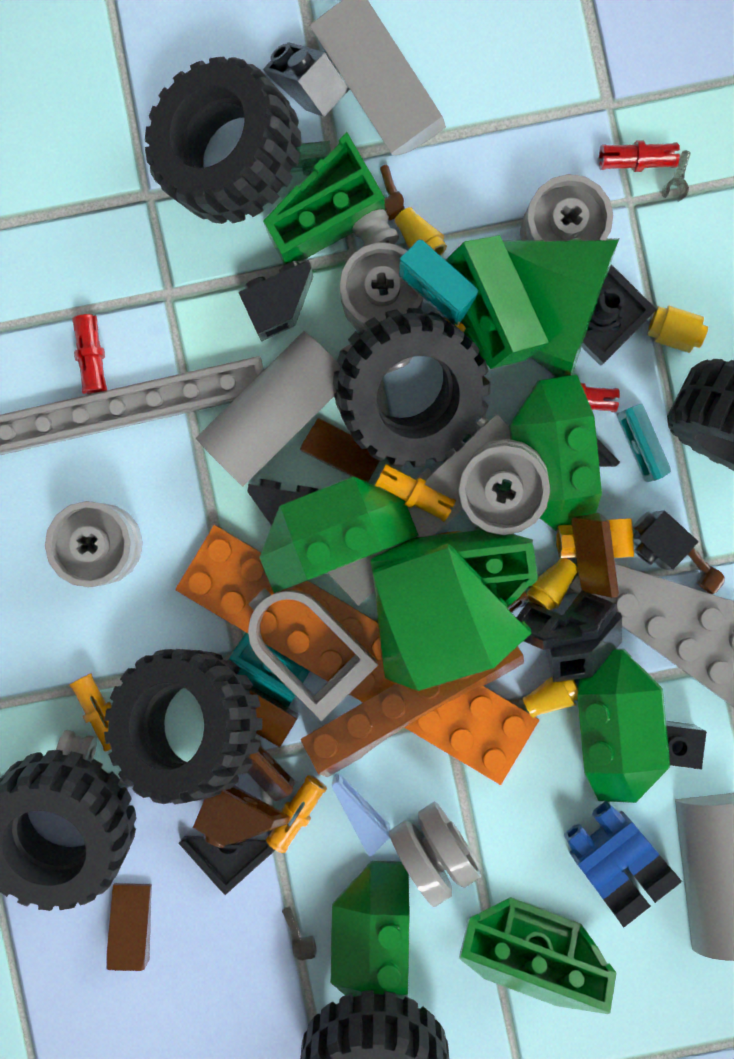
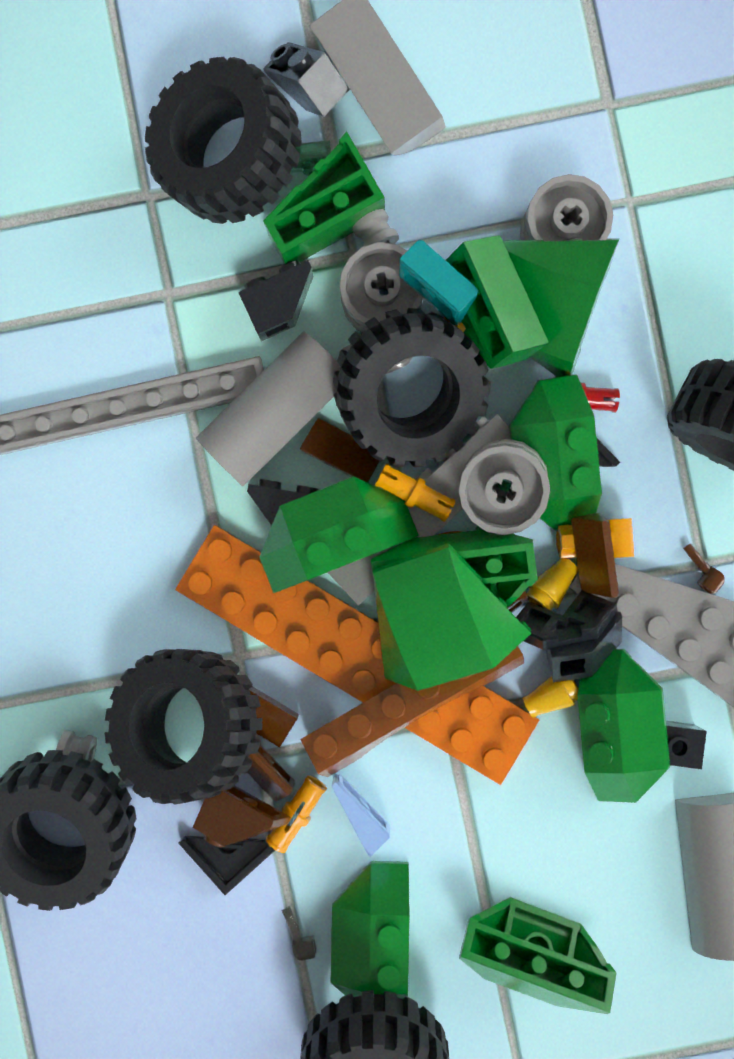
(71, 544): light grey wheel -> none
(84, 689): light orange pin -> none
(89, 353): red pin -> none
(129, 927): reddish brown slope -> none
(262, 676): teal slope -> none
(341, 683): light grey window -> none
(394, 202): reddish brown hand -> none
(416, 228): yellow cone -> none
(431, 856): light grey wheel -> none
(612, 850): blue hips -> none
(619, 303): black plate -> none
(639, 156): red pin -> none
(644, 443): teal slope -> none
(662, 540): black brick -> none
(677, 328): yellow brick -> none
(678, 178): clear smoke hand -> none

